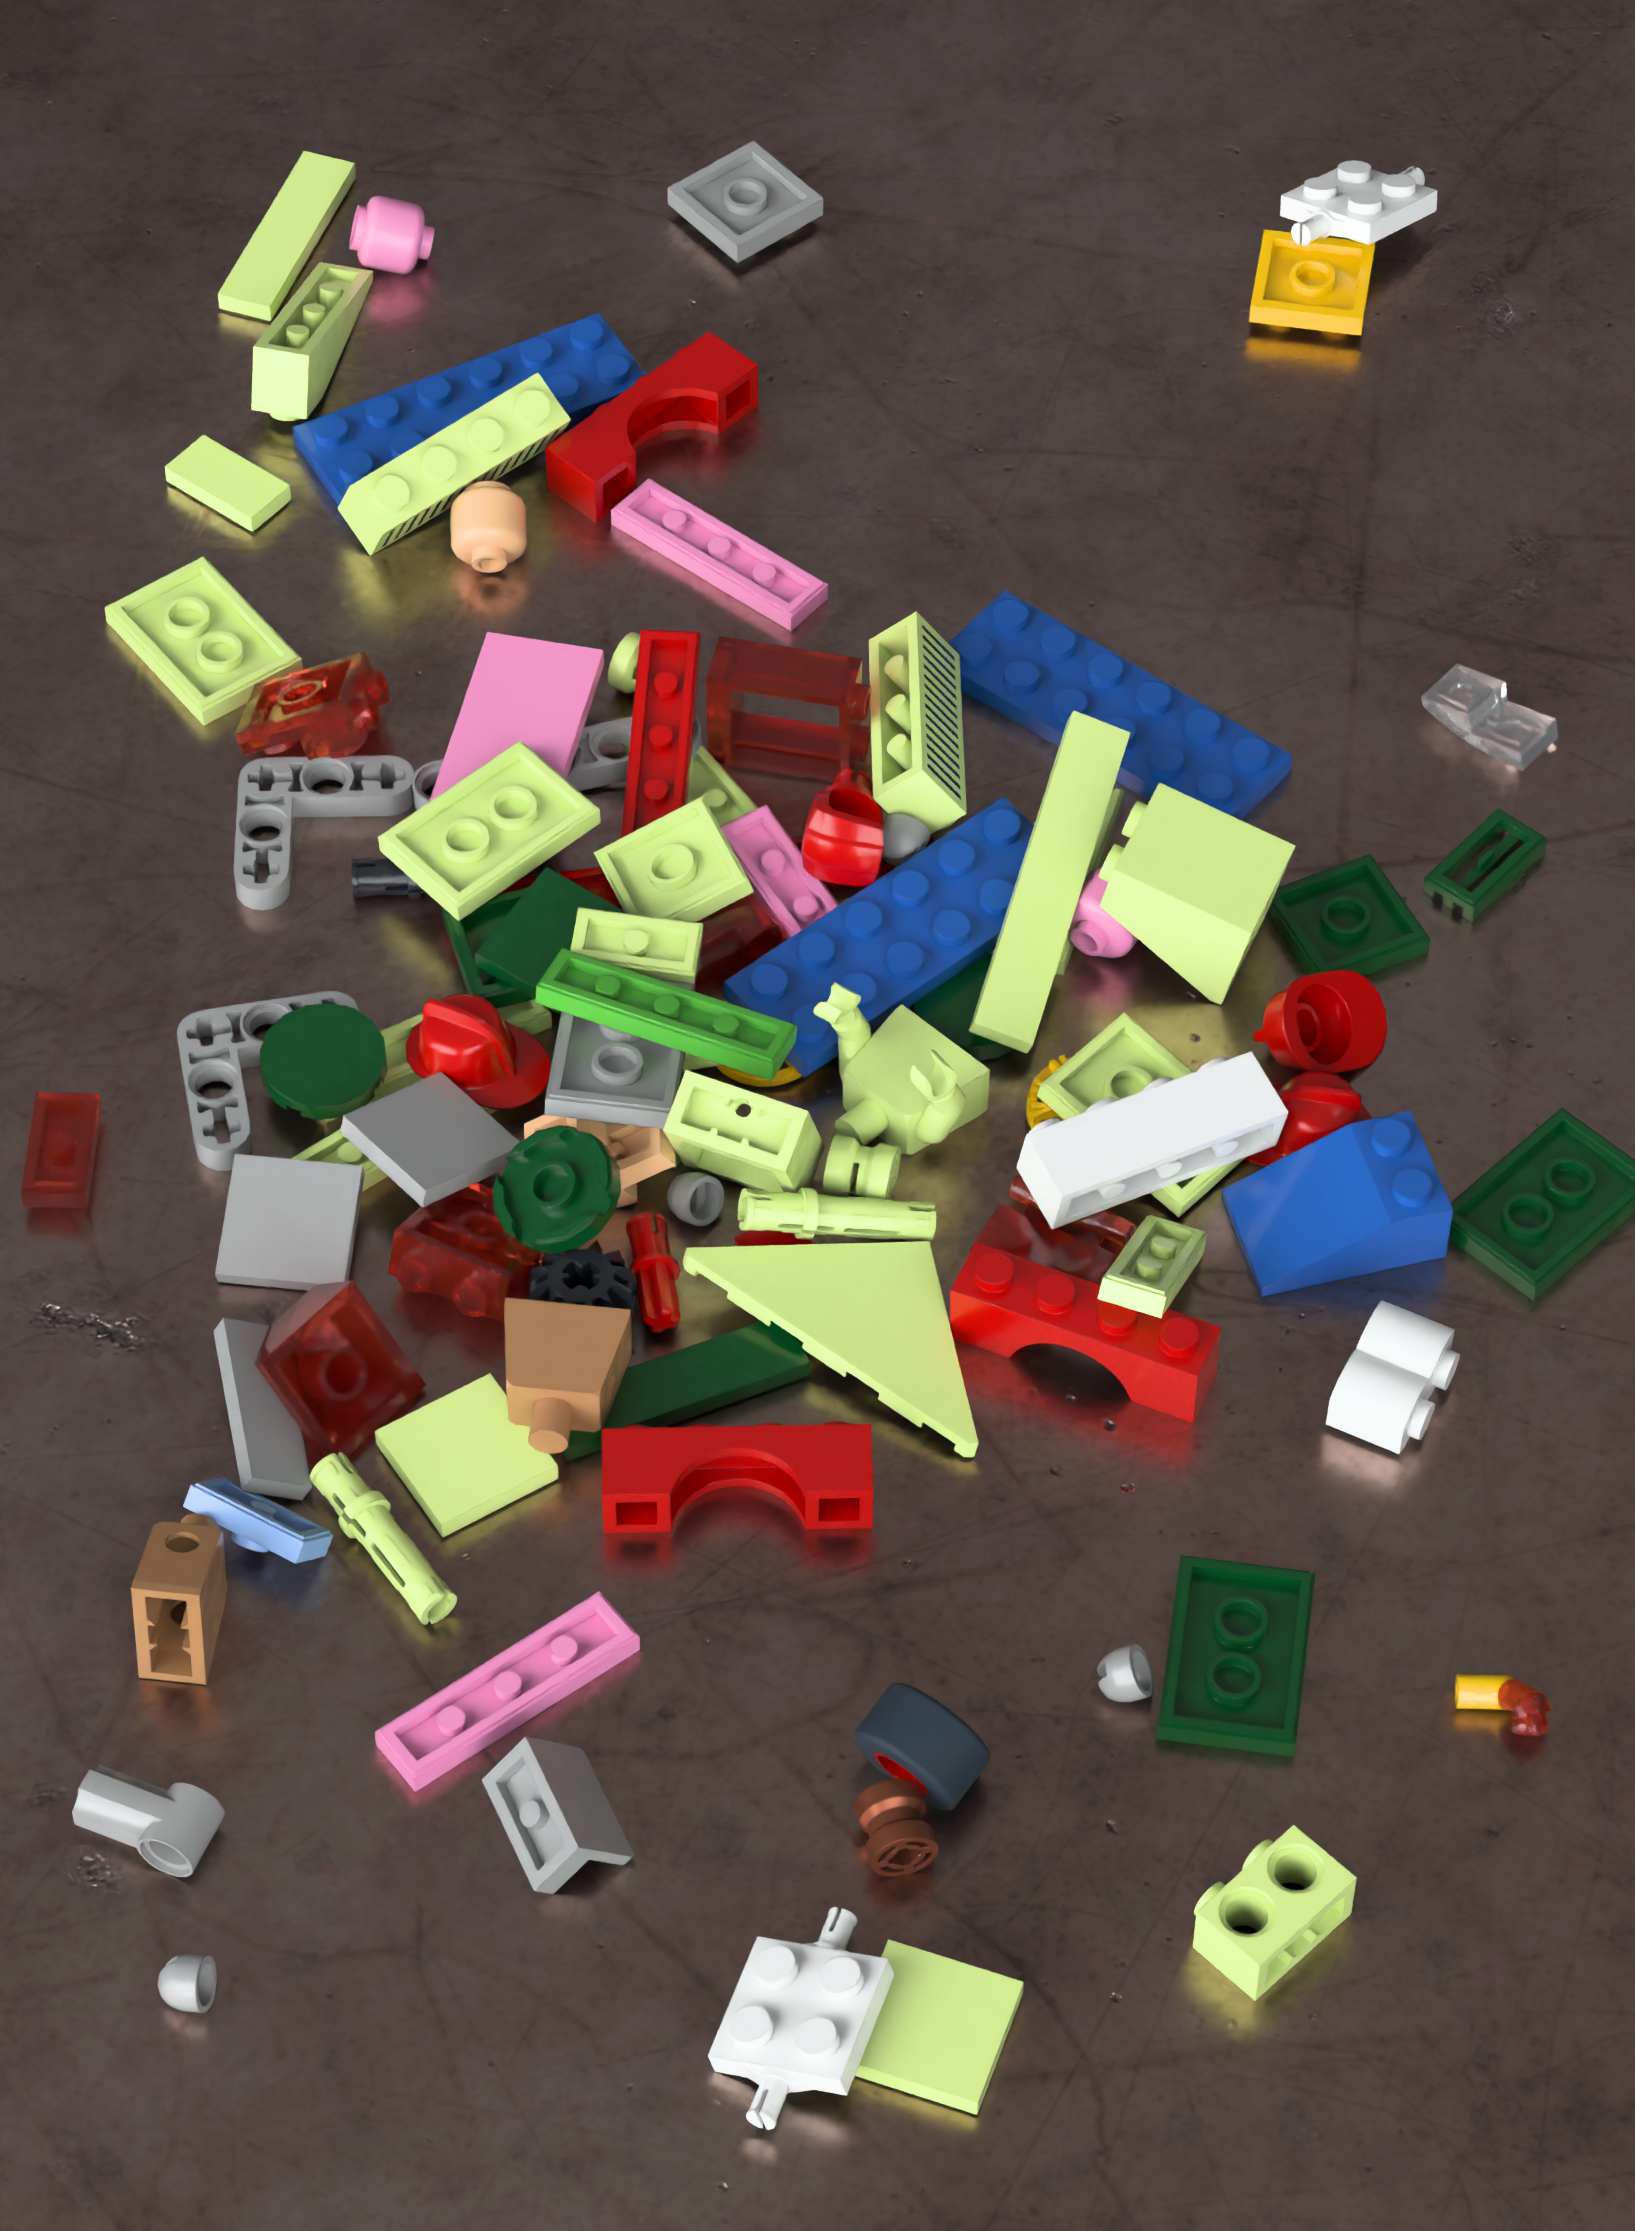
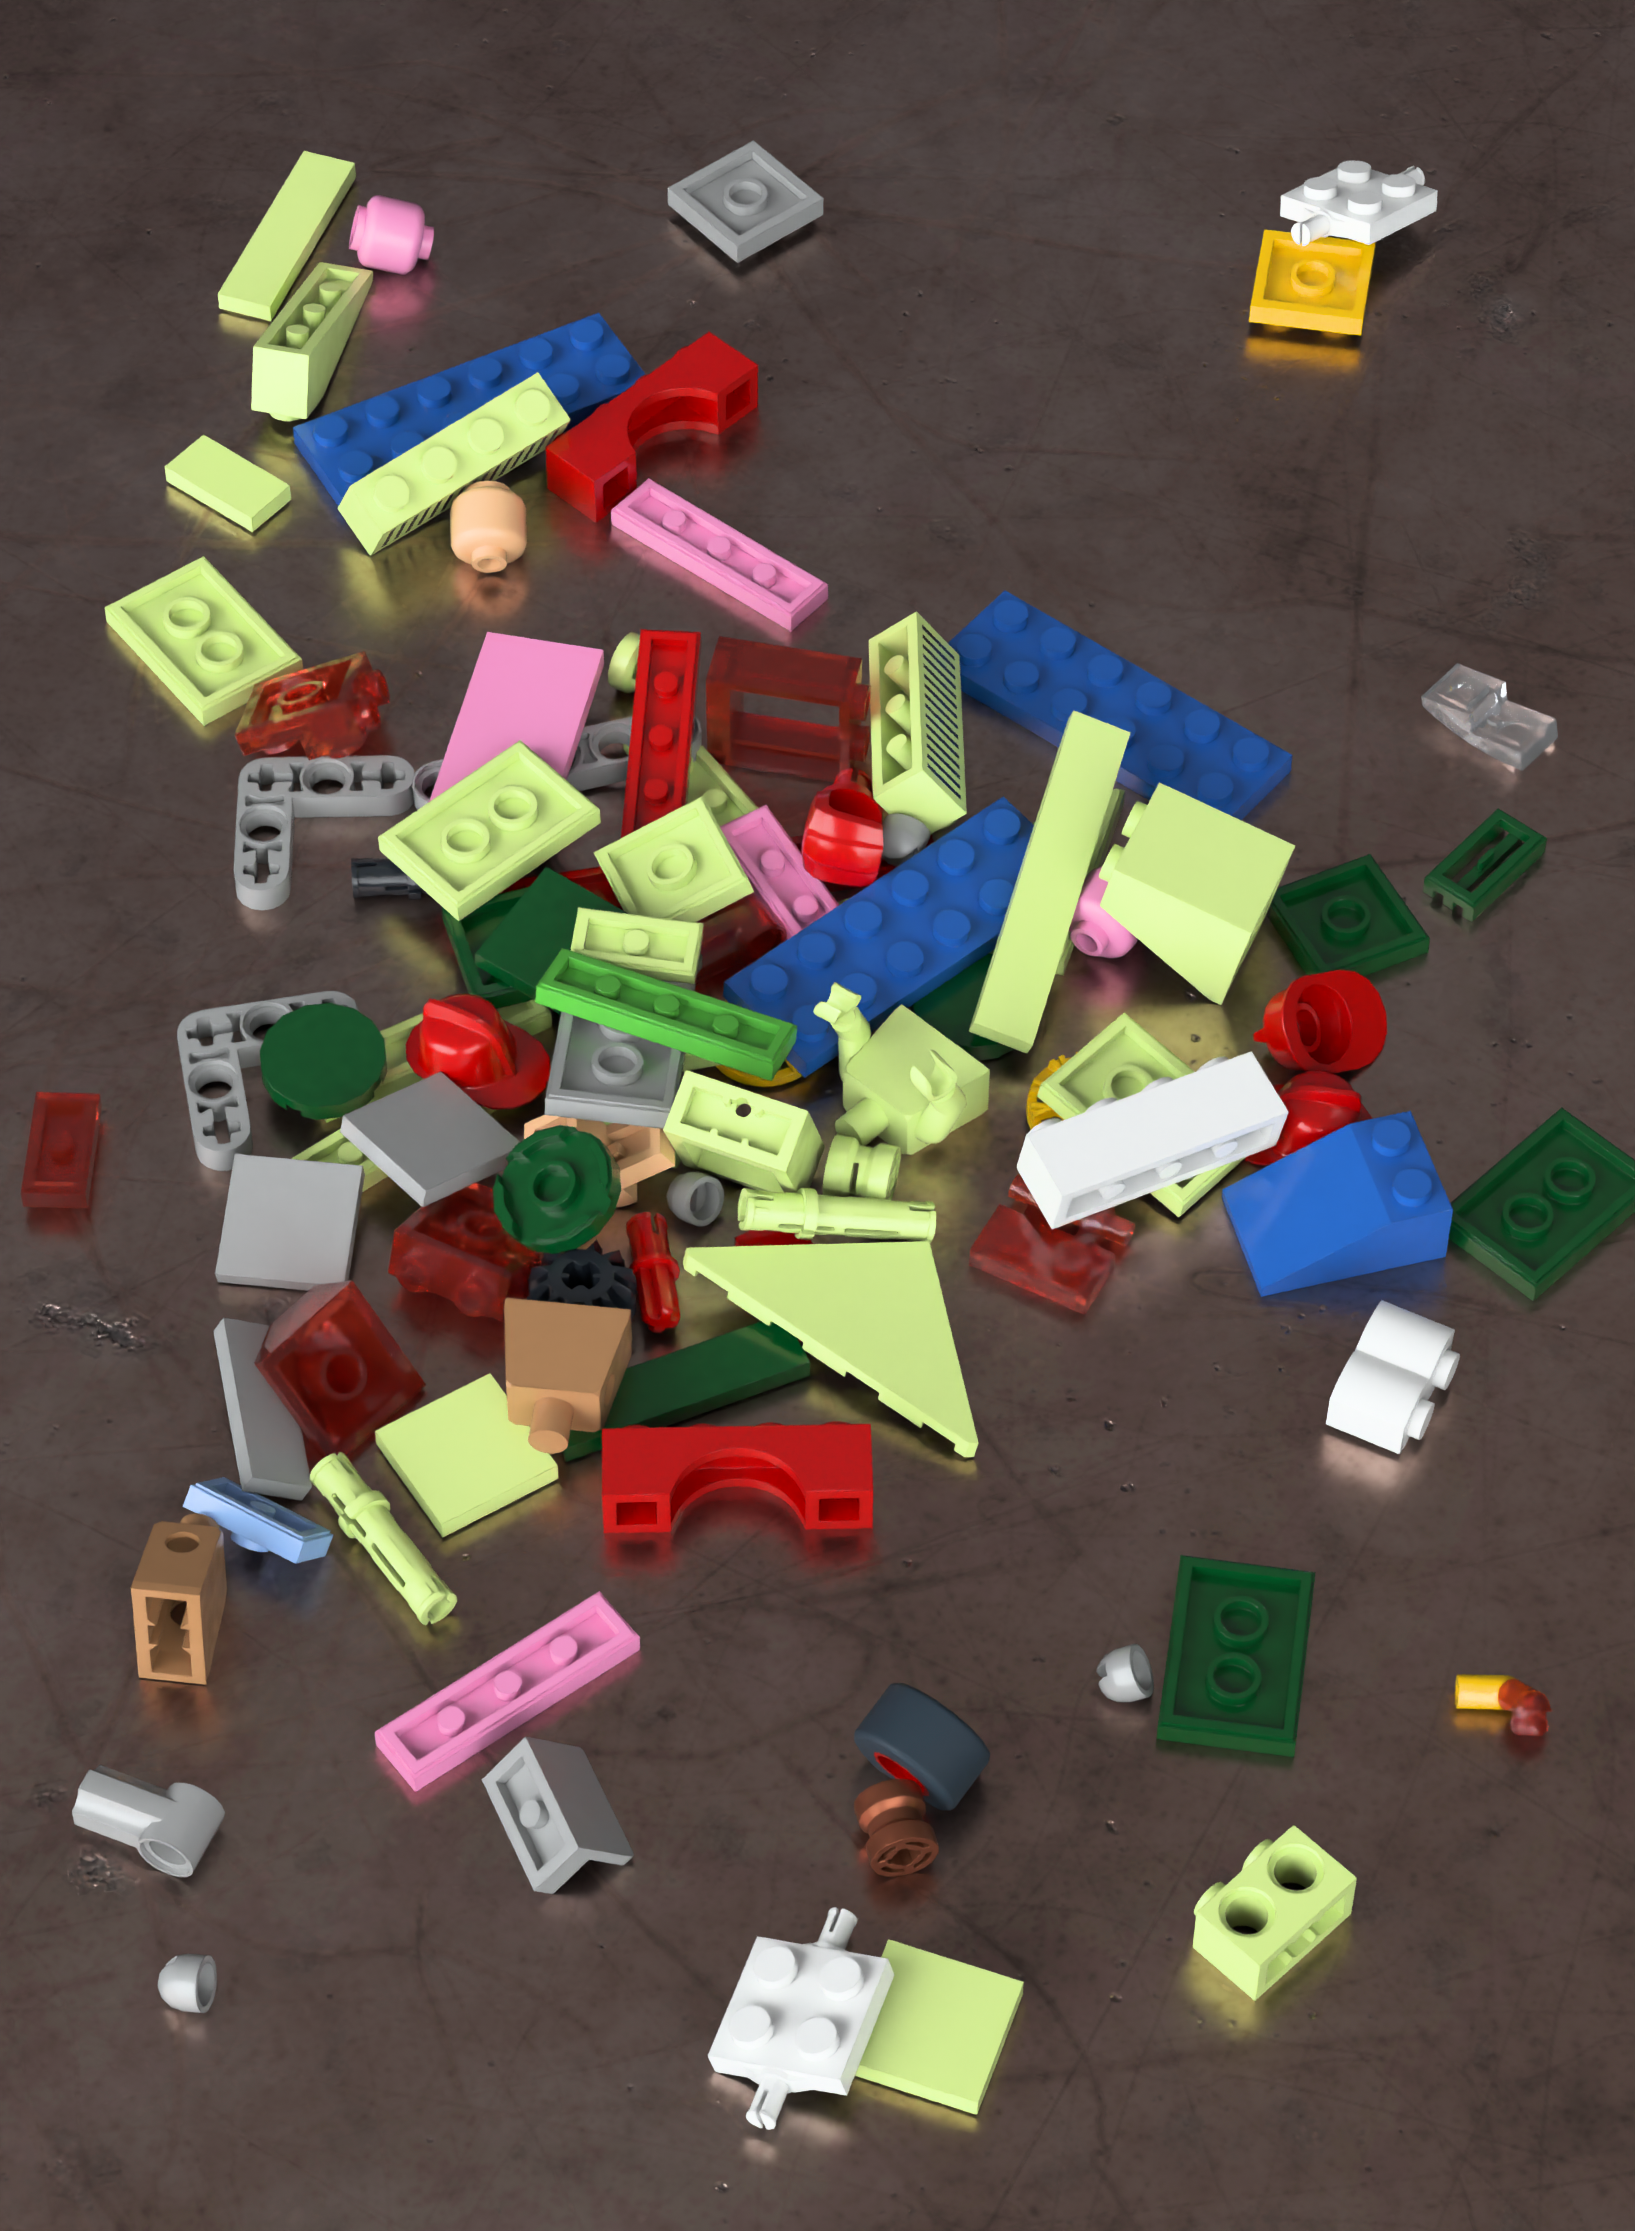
(1015, 1302): red arch -> none
(1153, 1266): yellowish green tile -> none

